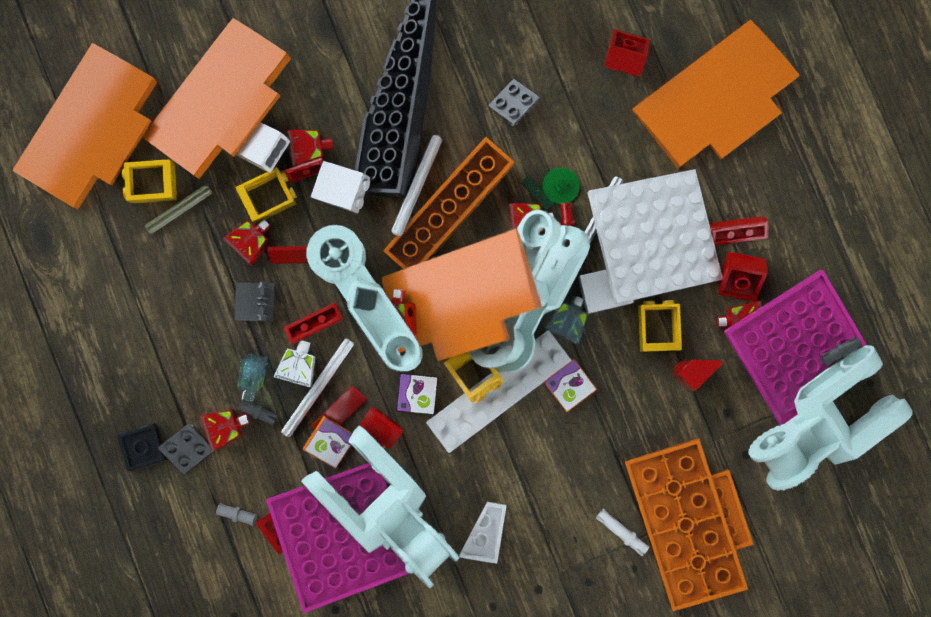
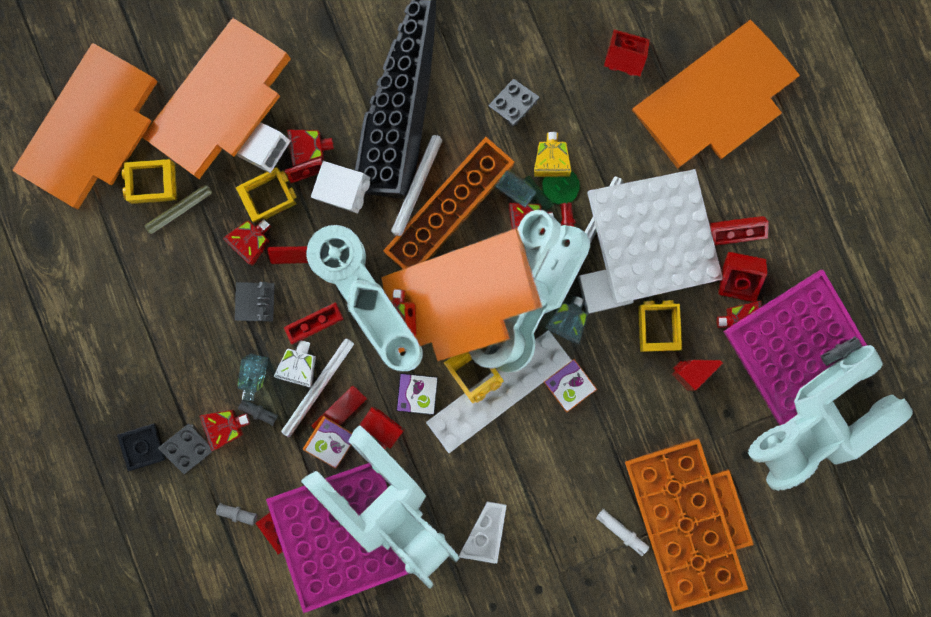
(516, 188): none -> clear light blue torso
(552, 158): none -> yellow torso

